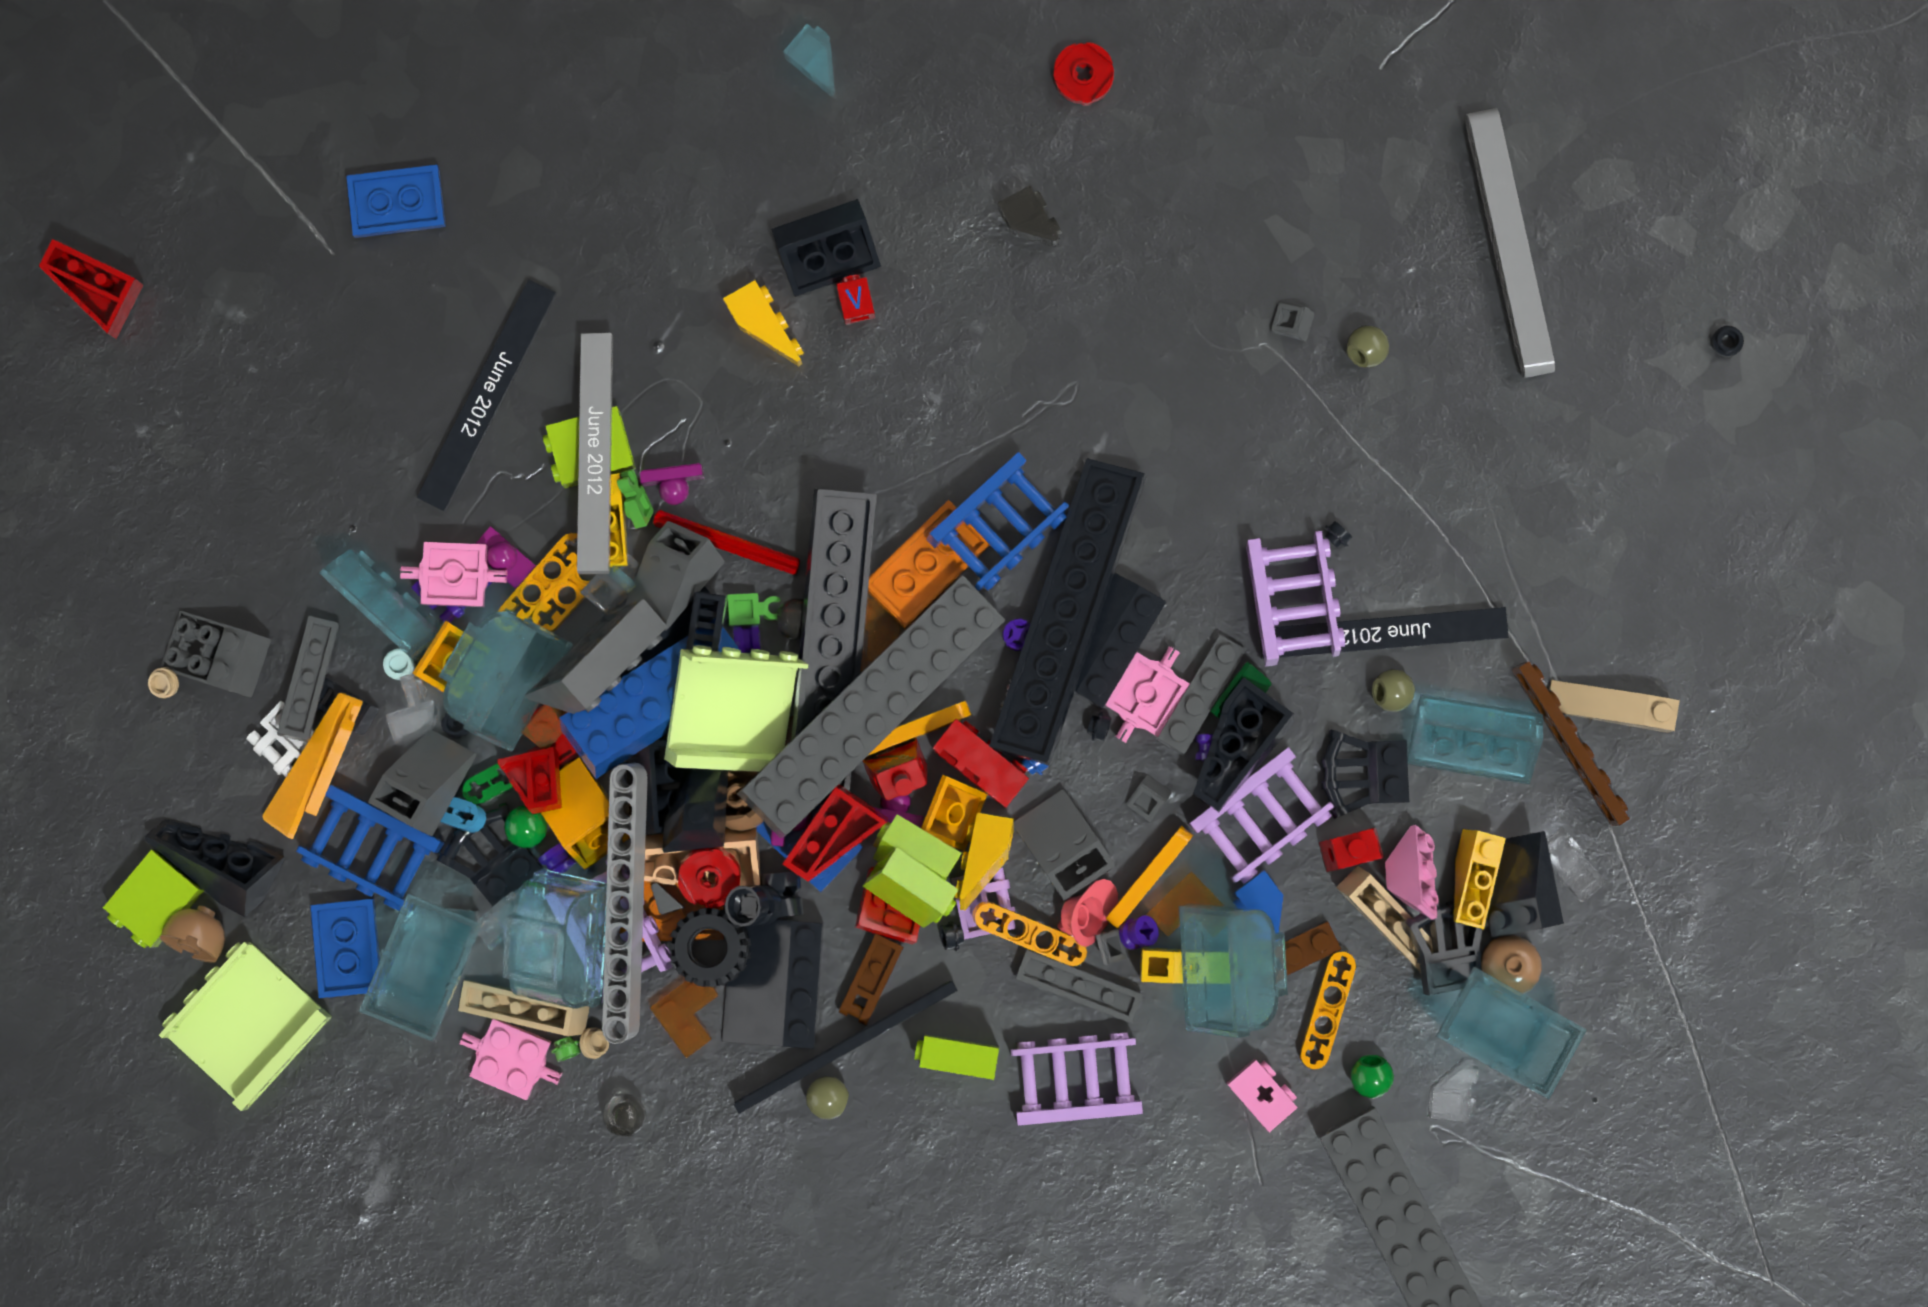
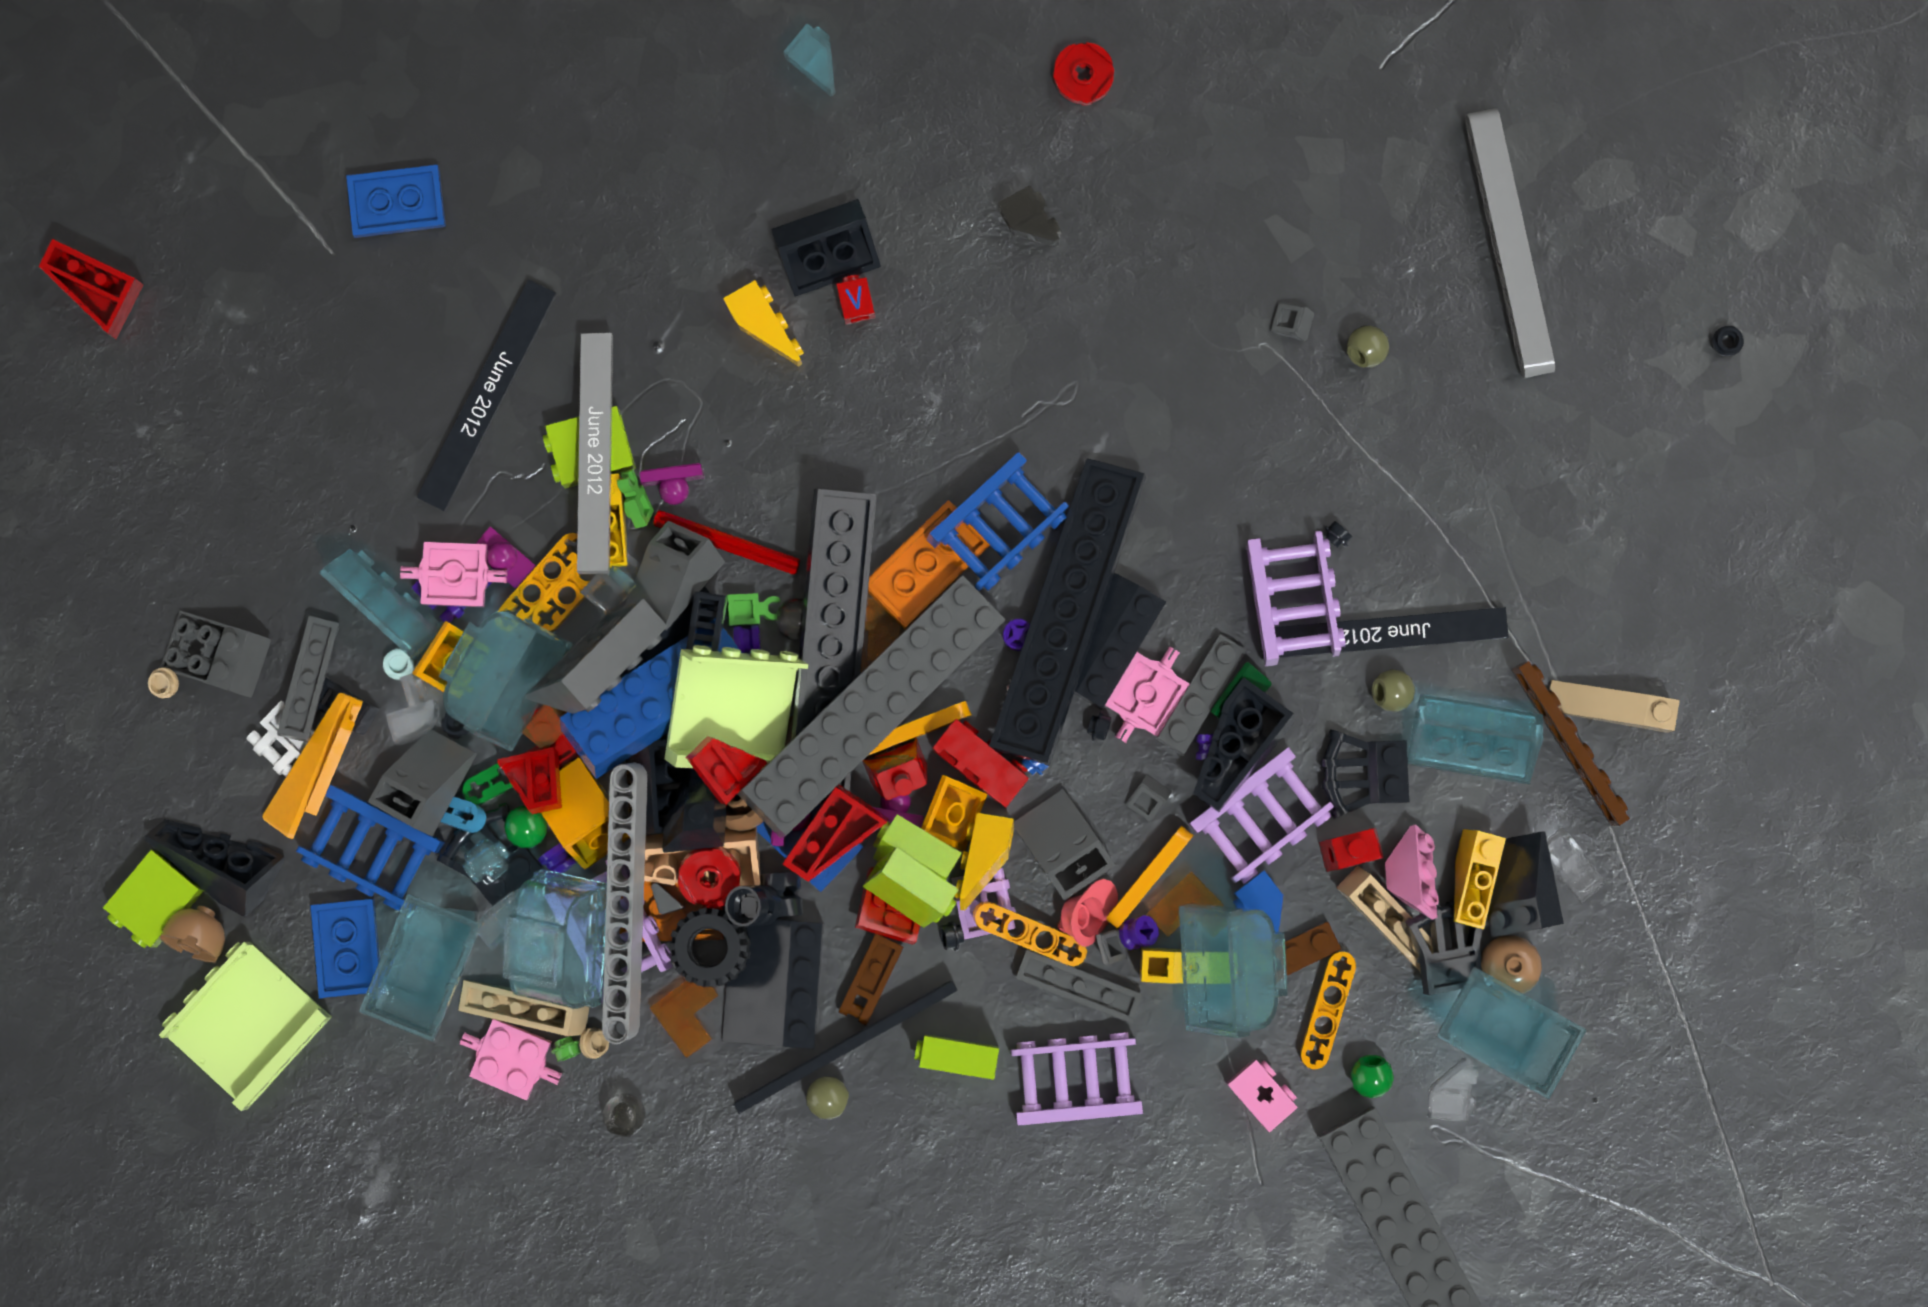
(486, 861): none -> clear light blue head
(724, 767): none -> red wing

